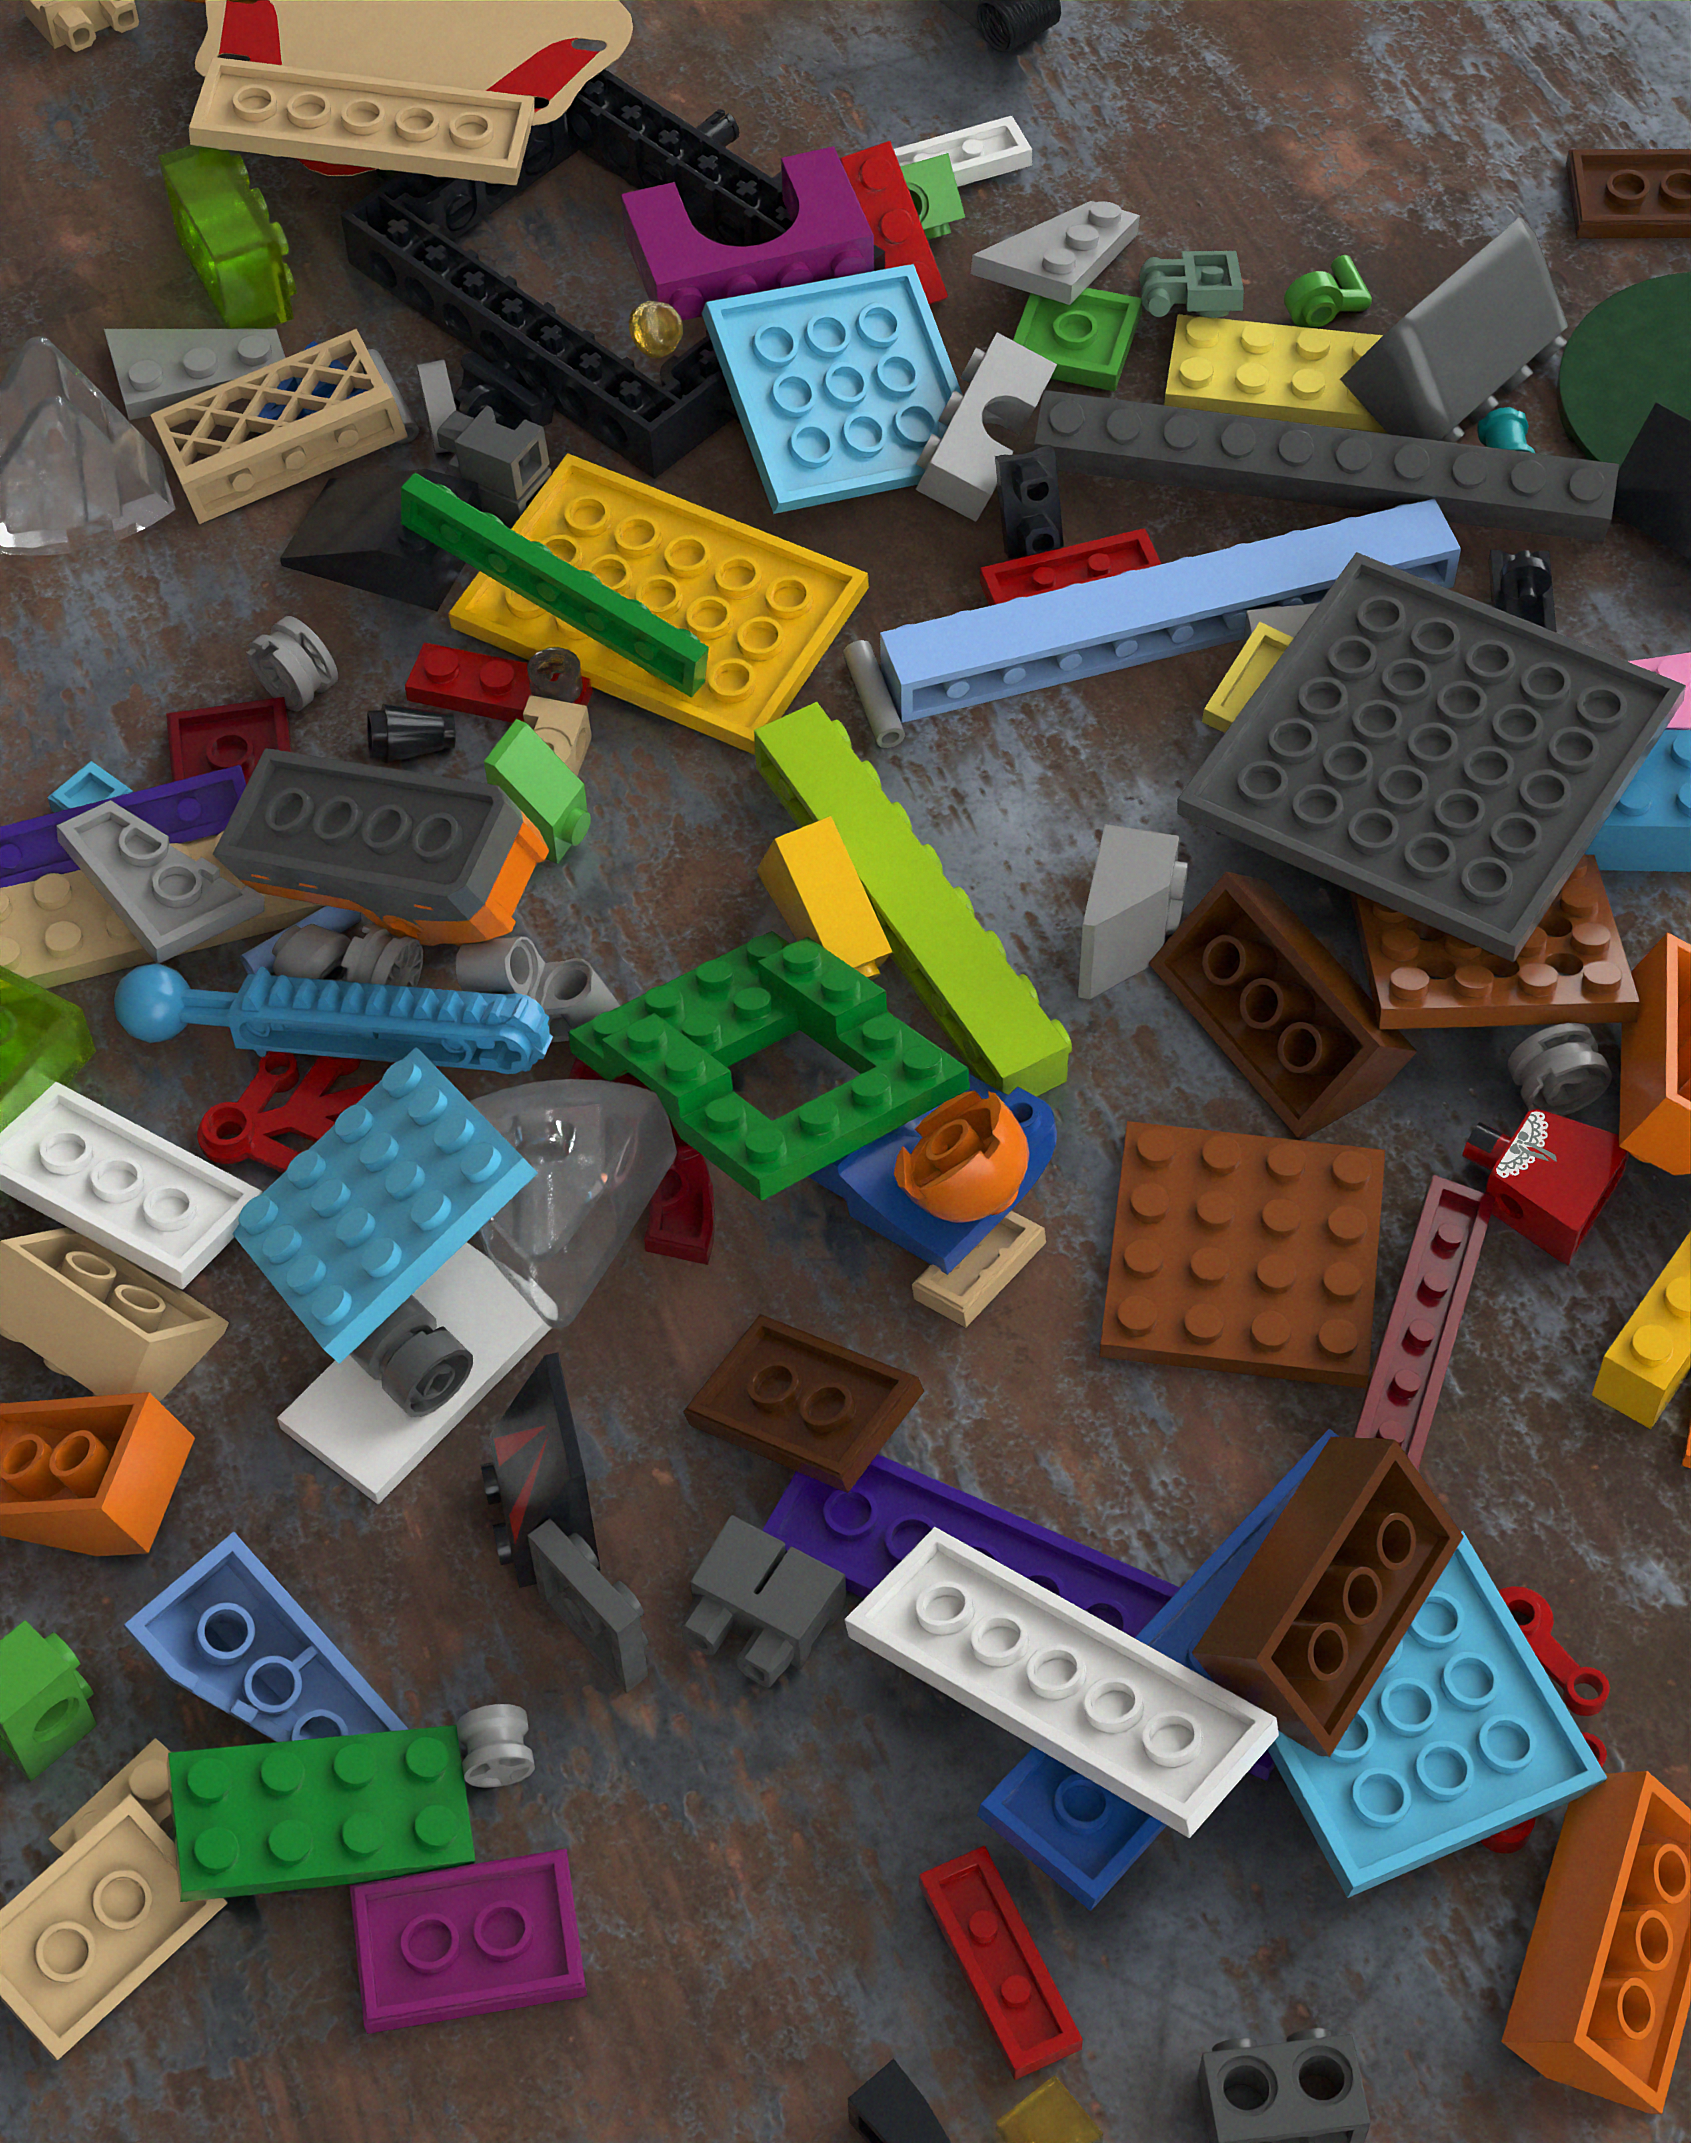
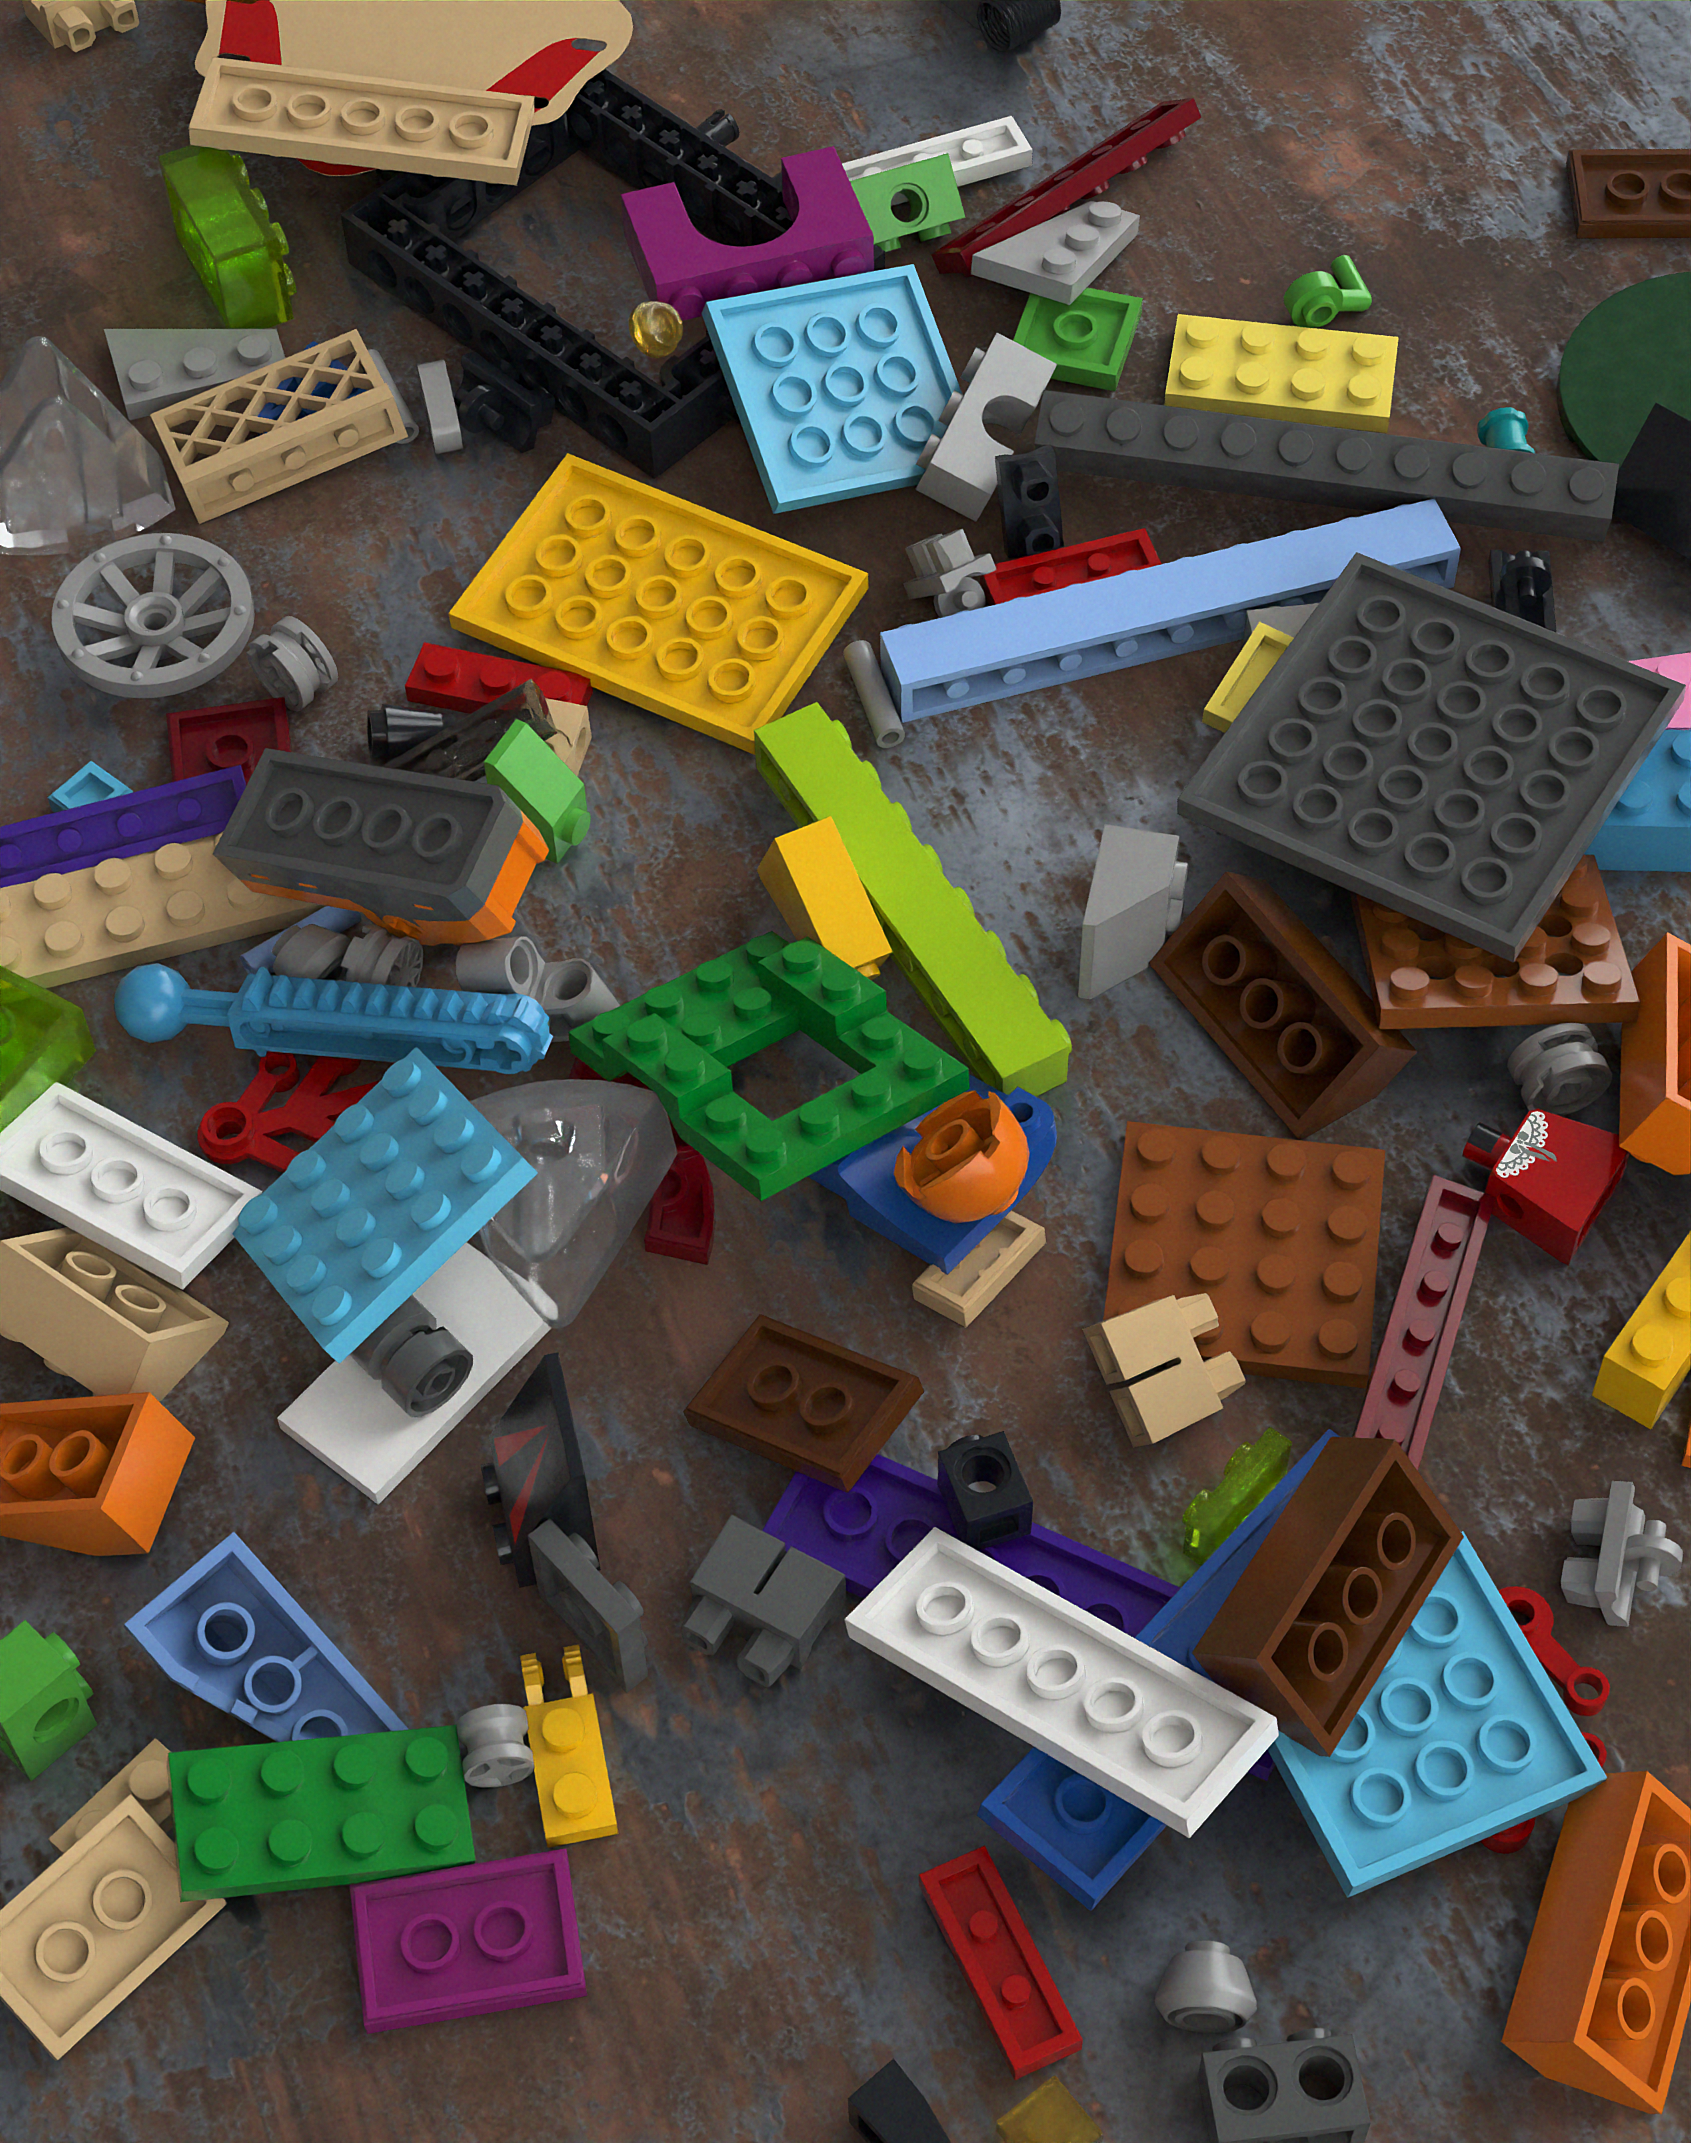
(151, 885): light grey wing -> none
(154, 621): none -> light grey wheel
(359, 539): black slope -> none
(464, 746): none -> clear smoke plate
(501, 460): dark grey hips -> none
(551, 661): clear smoke bush -> none
(554, 584): green plate -> none
(568, 1756): none -> yellow hinge
(892, 215): red plate -> none
(945, 570): none -> light grey hips
(991, 1516): none -> black brick
(1079, 179): none -> dark red plate
(1183, 1389): none -> tan hips
(1201, 280): sand green plate -> none
(1206, 1990): none -> light grey cone
(1248, 1480): none -> clear neon green plate
(1464, 342): dark grey windscreen -> none
(1624, 1551): none -> light grey hips

